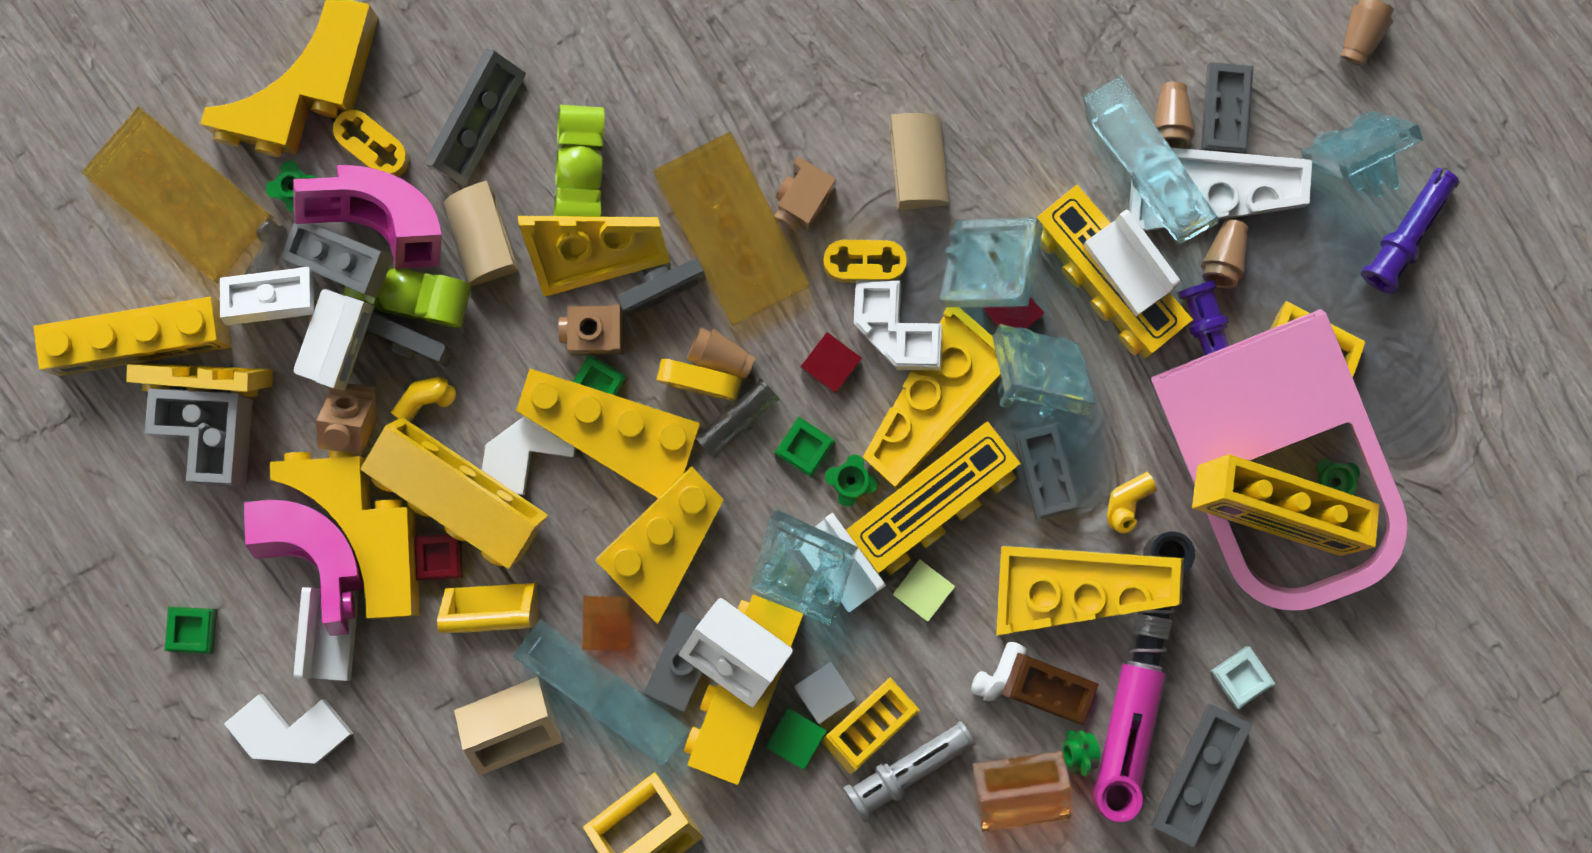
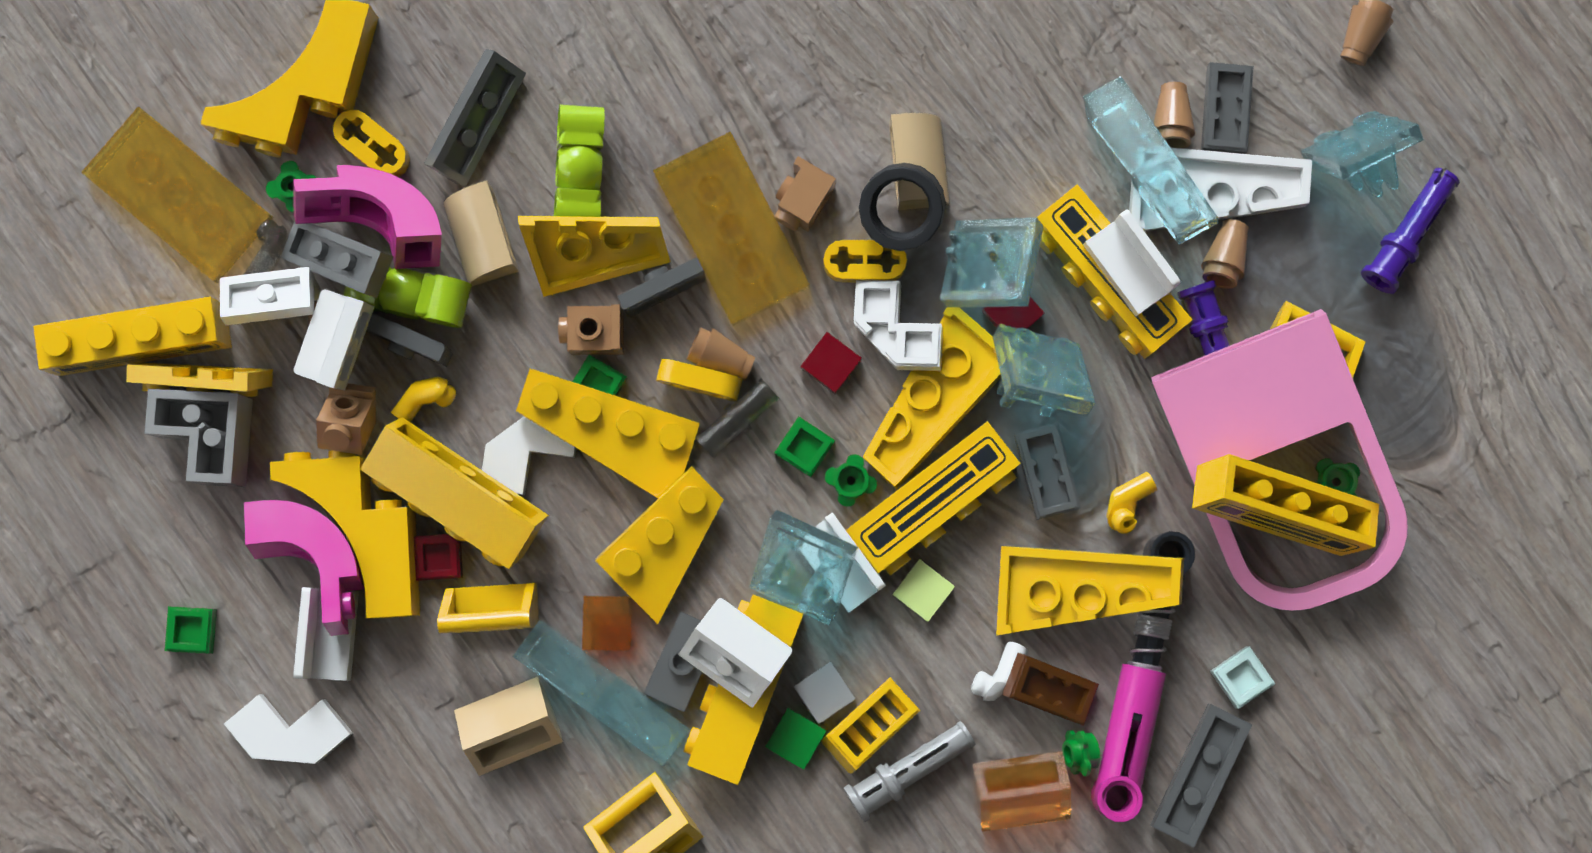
(884, 235): none -> black tyre

